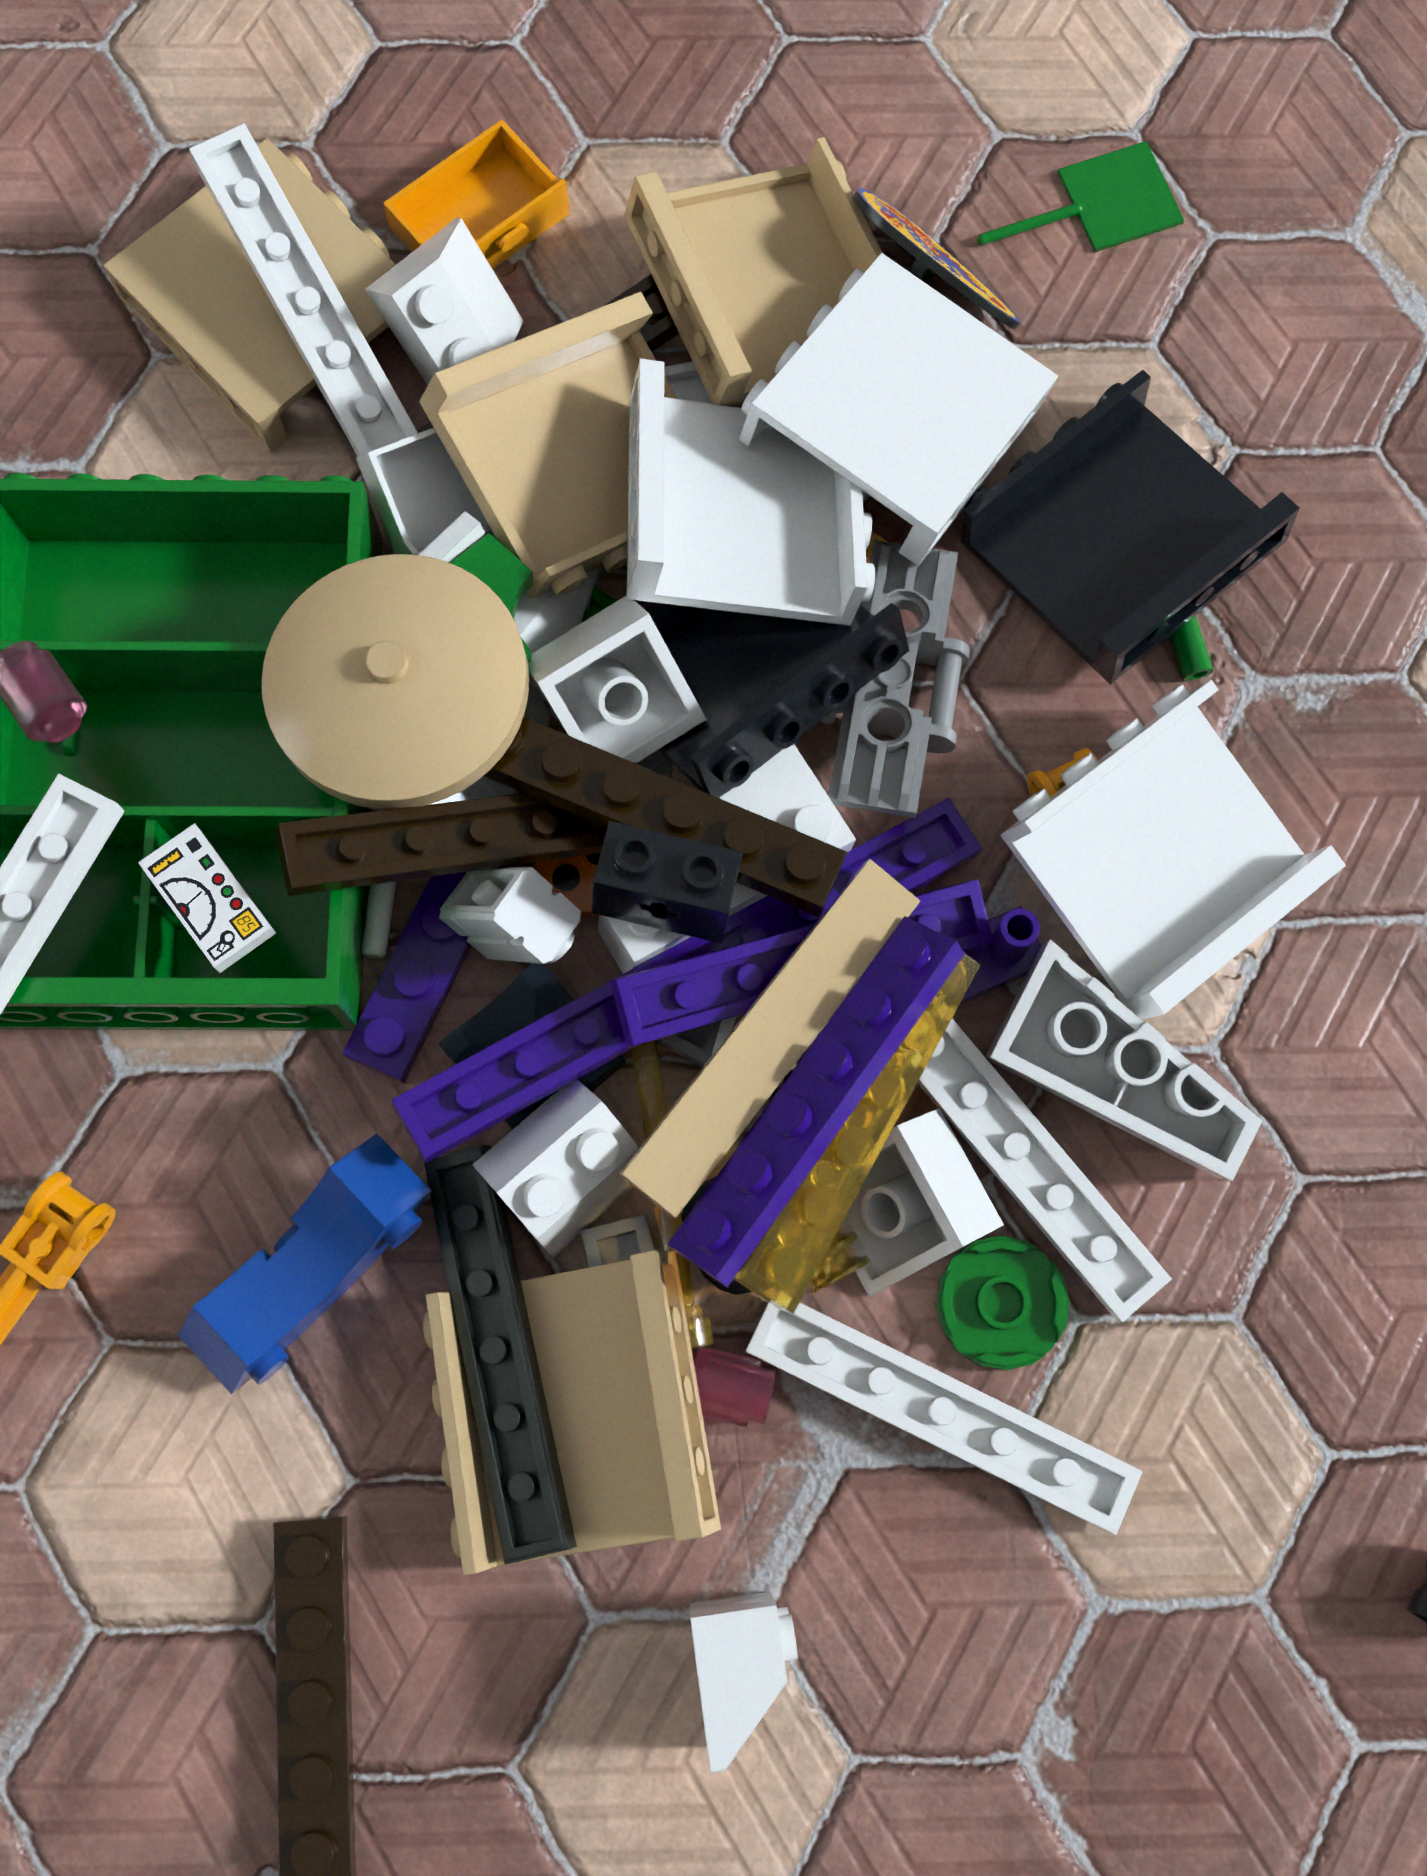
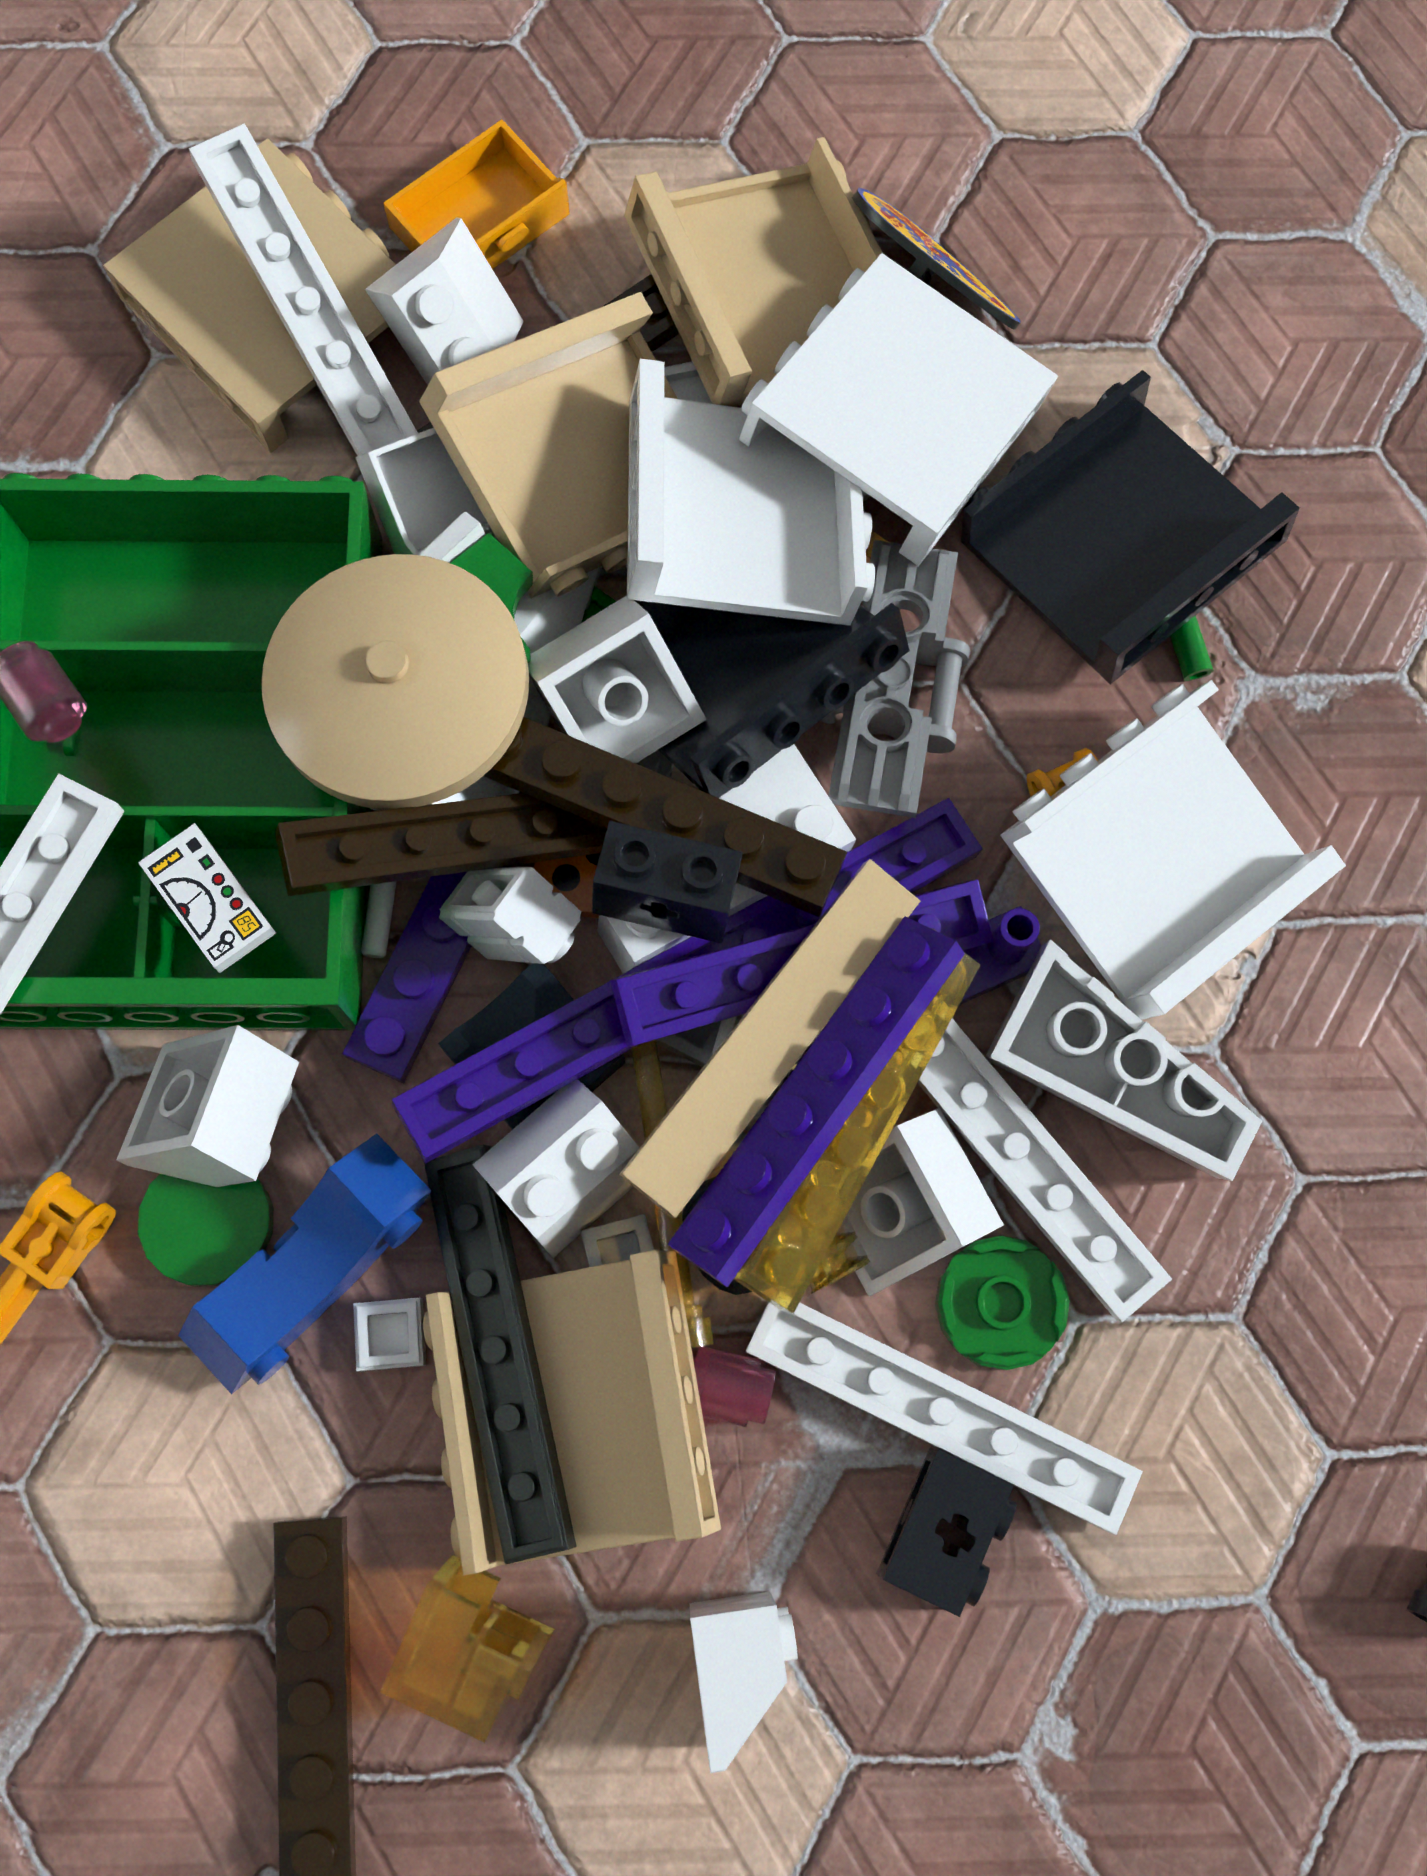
(203, 1230): none -> green tile
(210, 1108): none -> white slope
(389, 1334): none -> white tile
(464, 1653): none -> clear yellow plate
(914, 1551): none -> black brick
(1114, 197): green piece -> none

